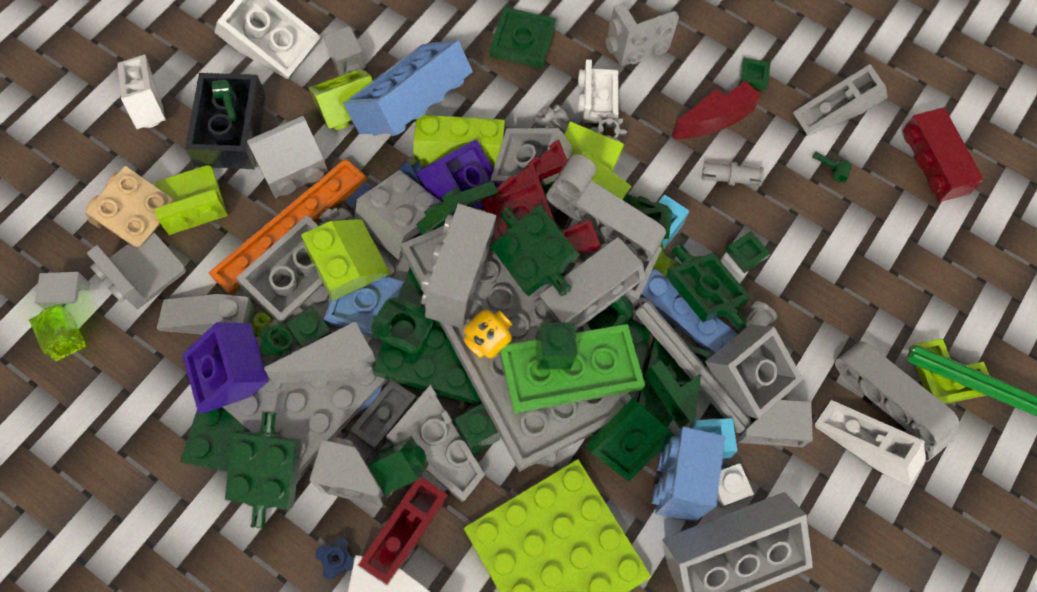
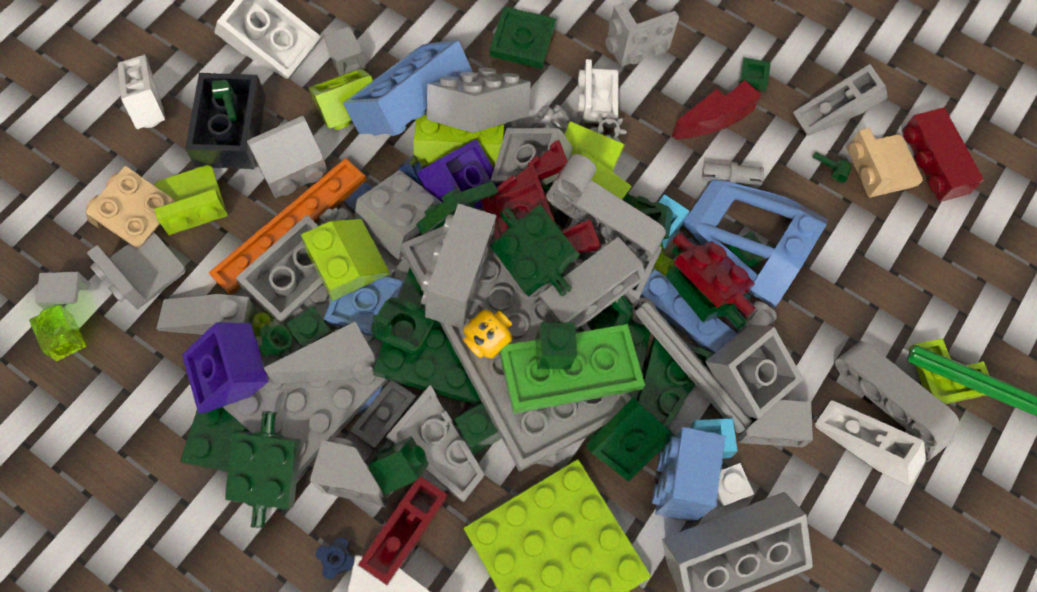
(478, 99): none -> light grey brick
(678, 401): dark green slope -> none
(714, 274): none -> dark red plate
(783, 260): none -> medium blue windscreen
(883, 163): none -> tan bracket

